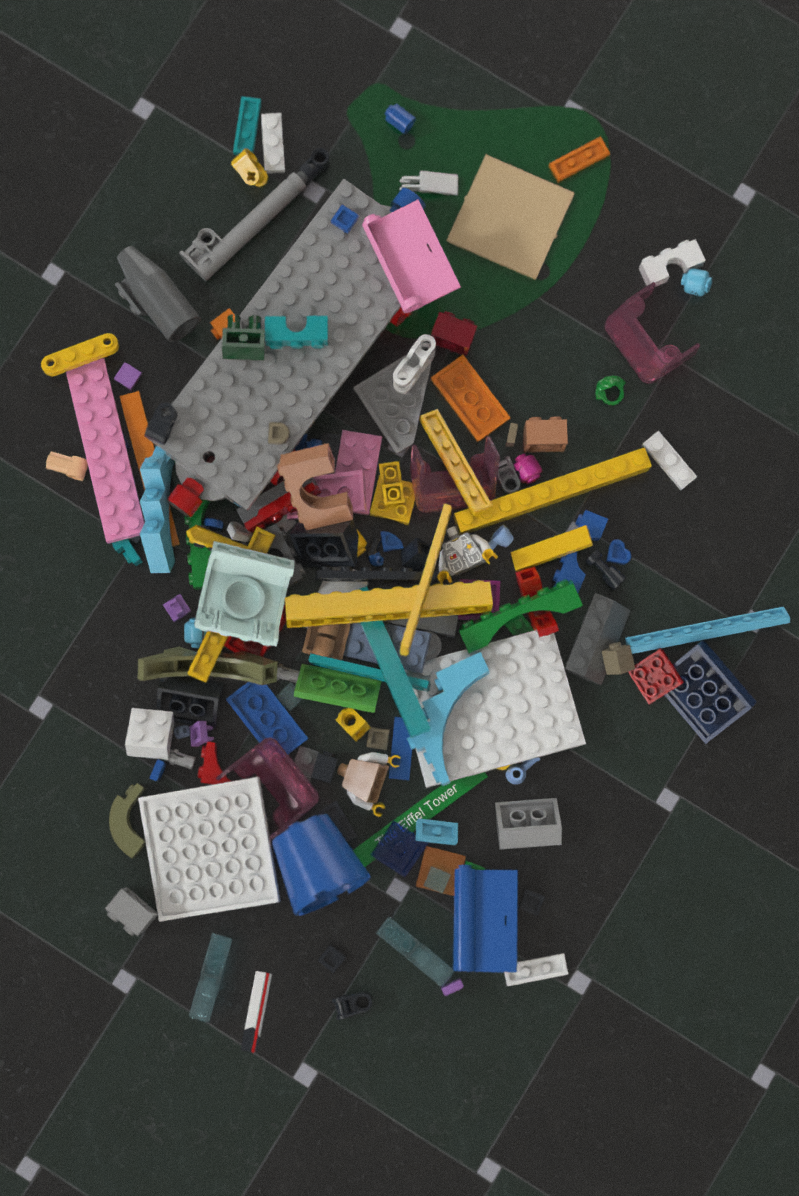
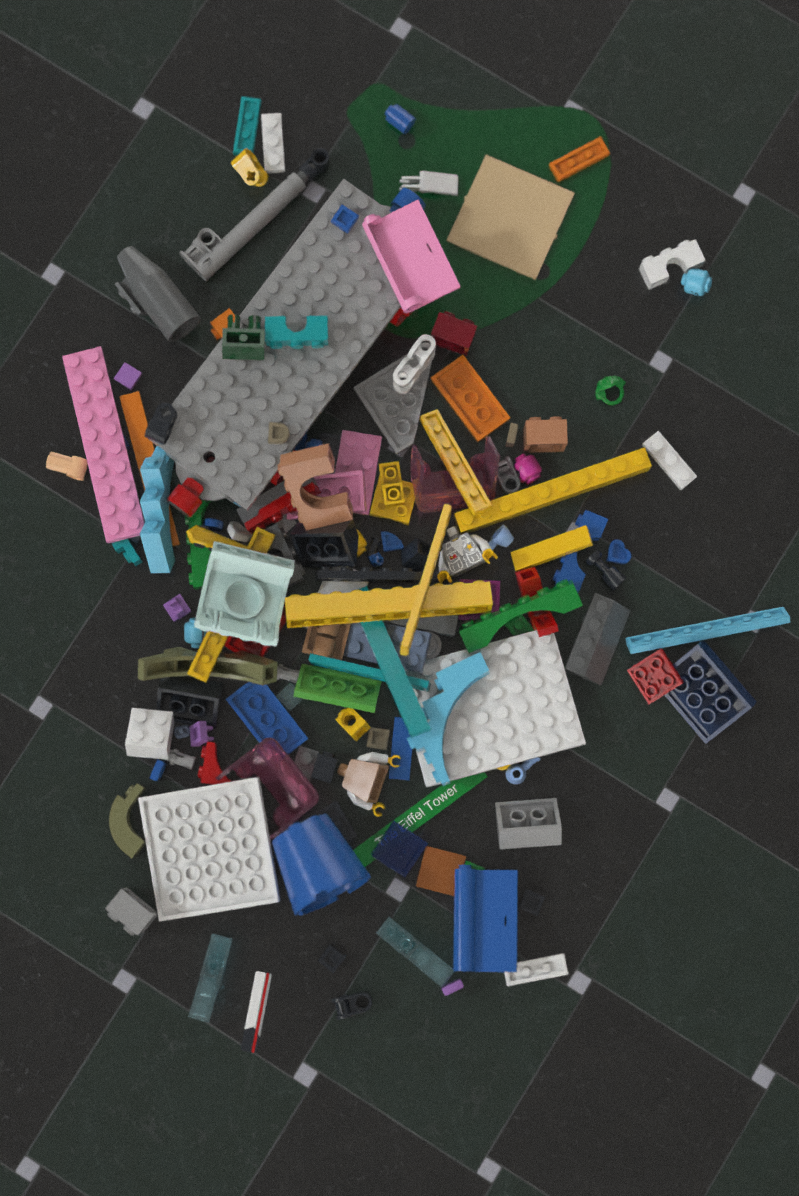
(80, 354): yellow plate -> none
(437, 831): medium azure plate -> none
(437, 879): clear light blue tile -> none
(618, 659): dark tan brick -> none
(637, 345): clear pink windscreen -> none

